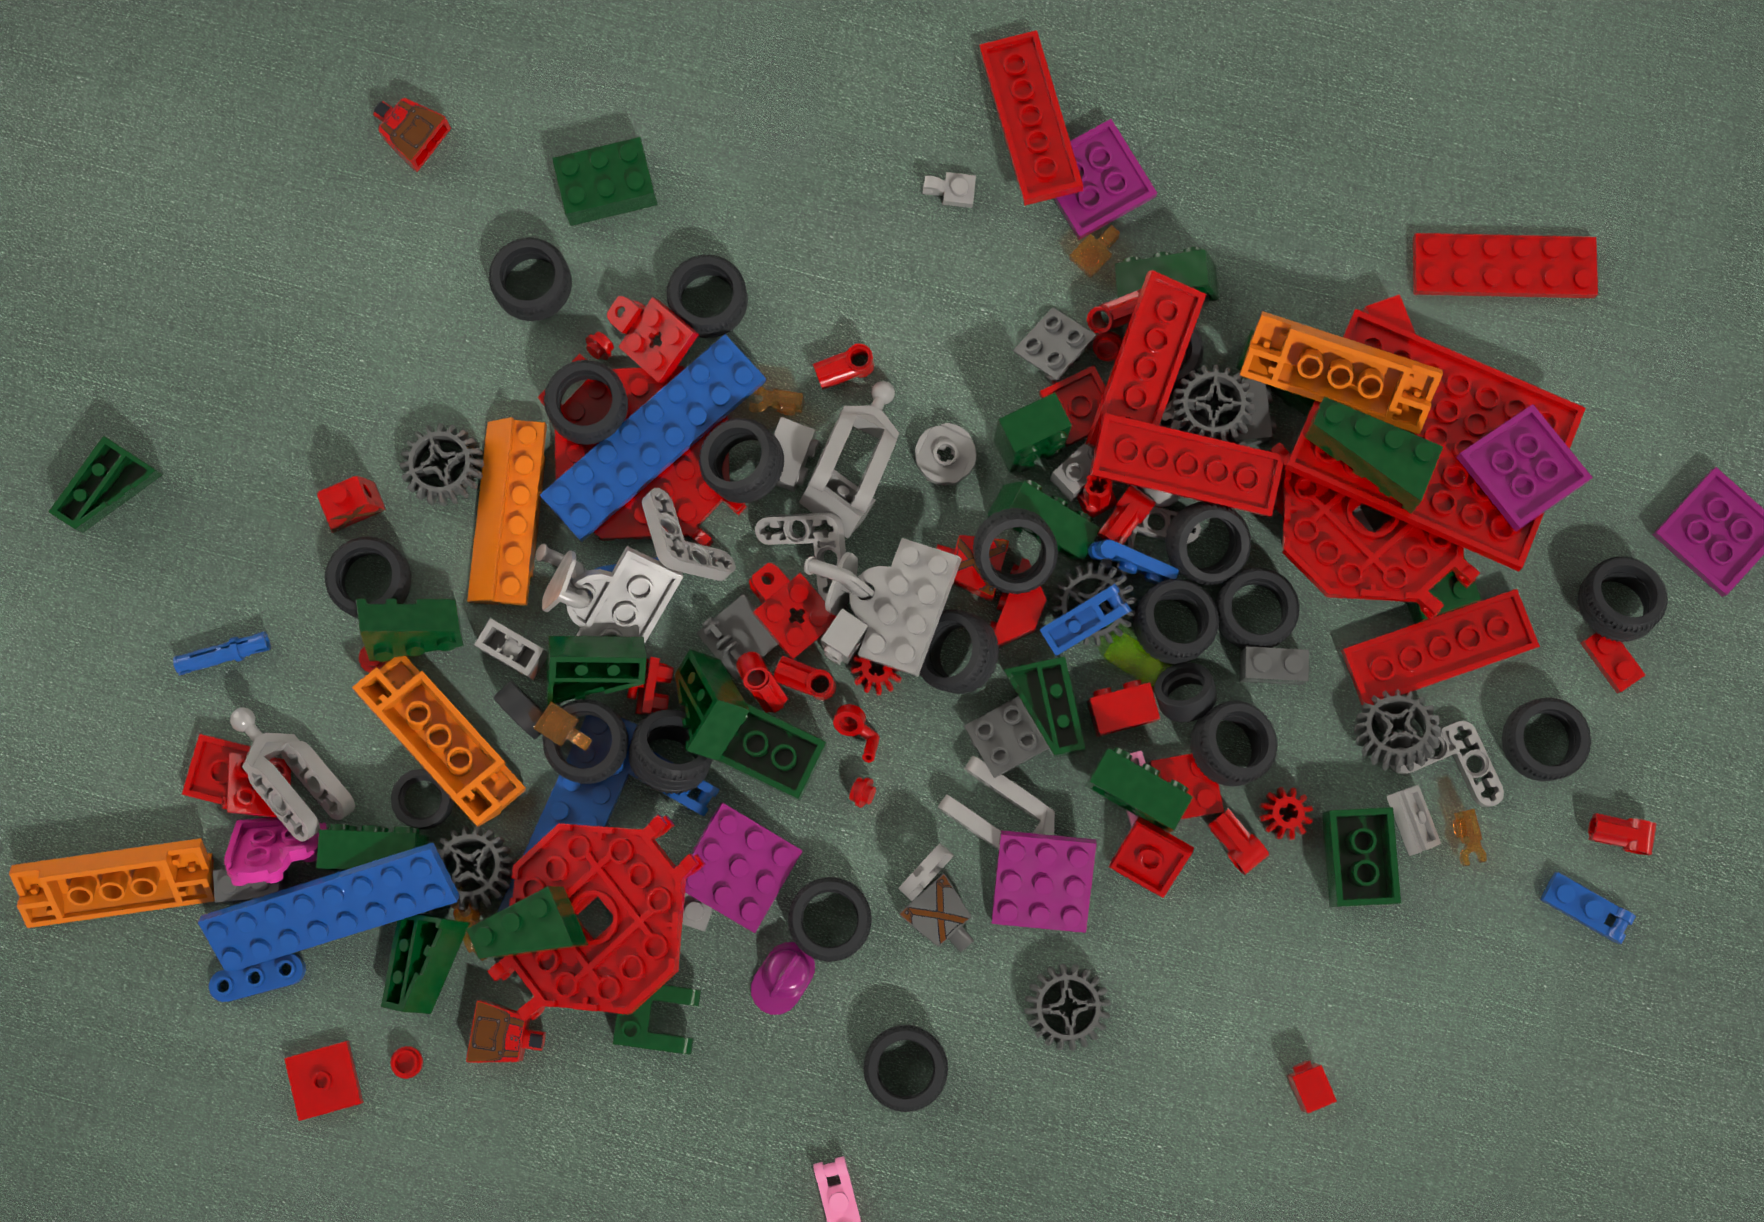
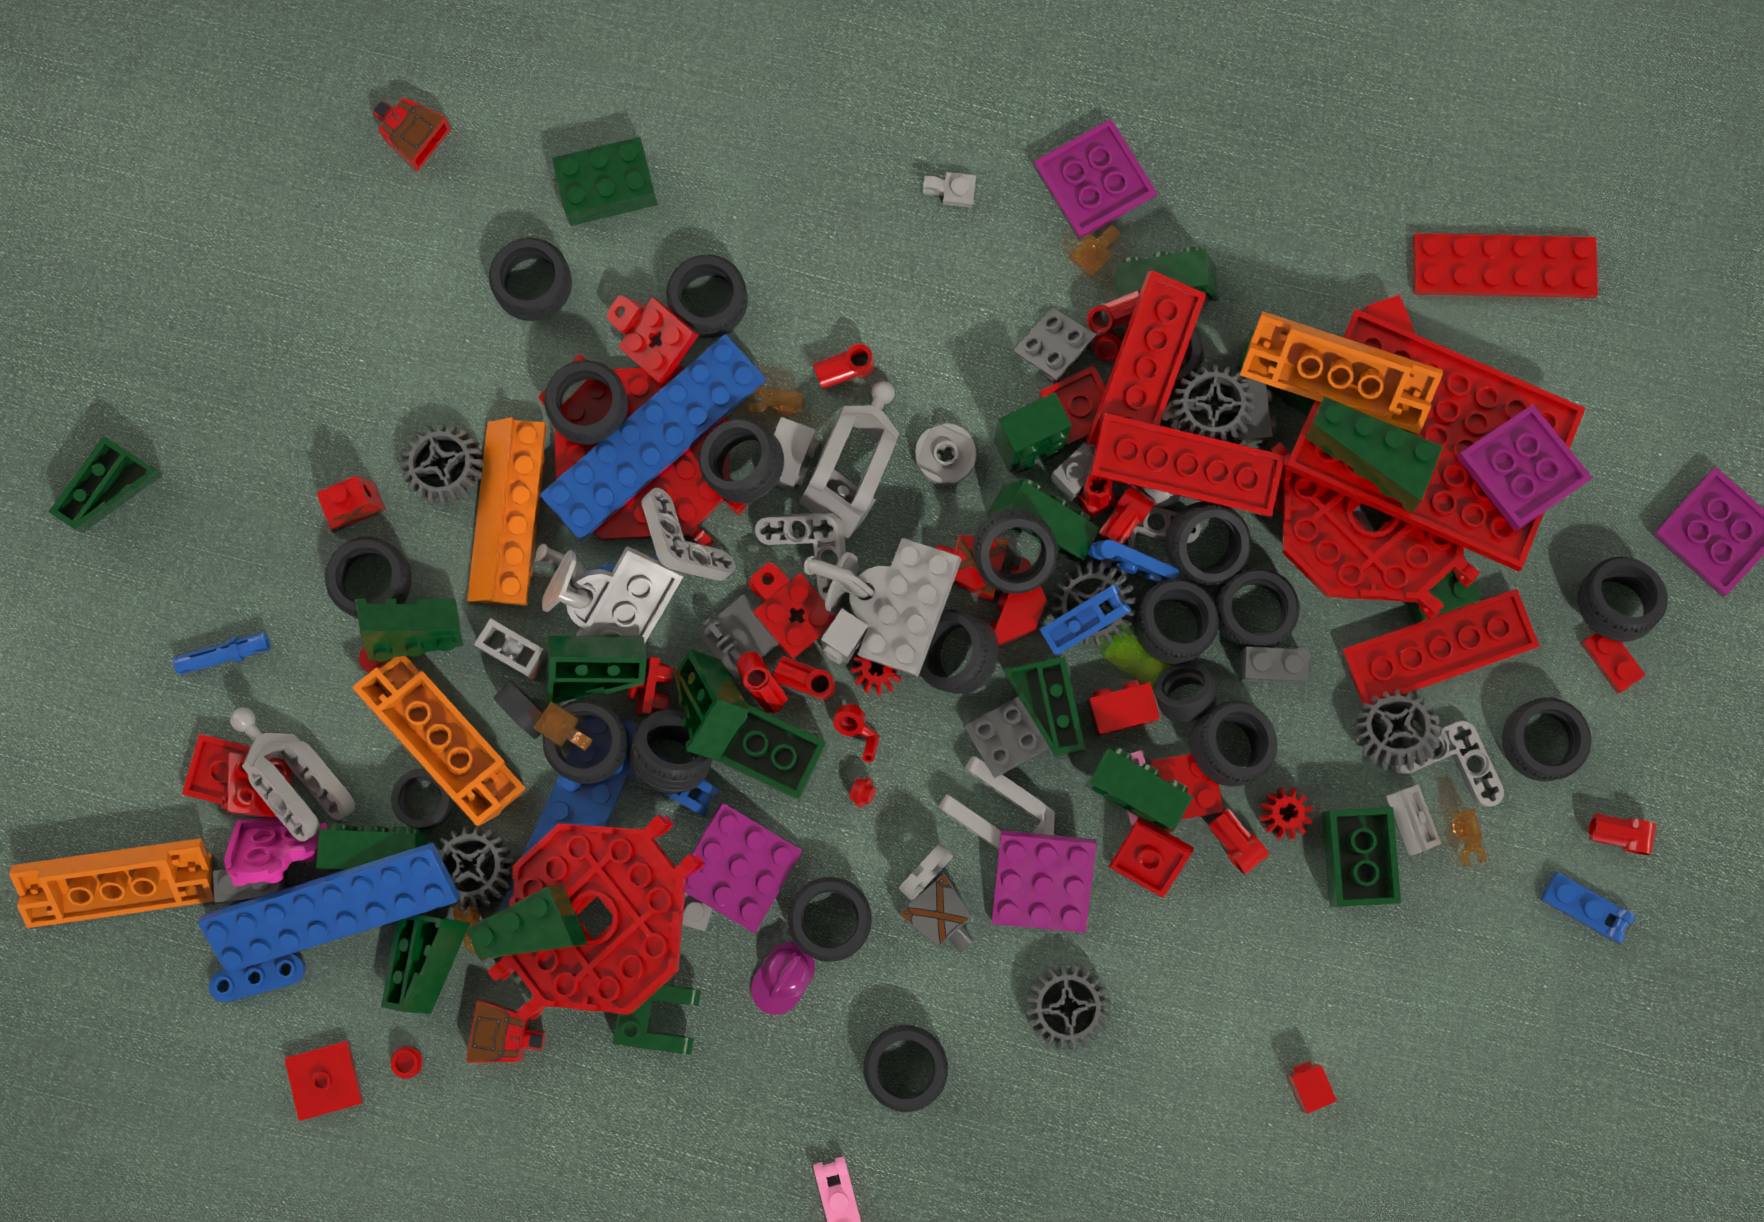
(599, 346): red plate -> none
(1031, 118): red plate -> none

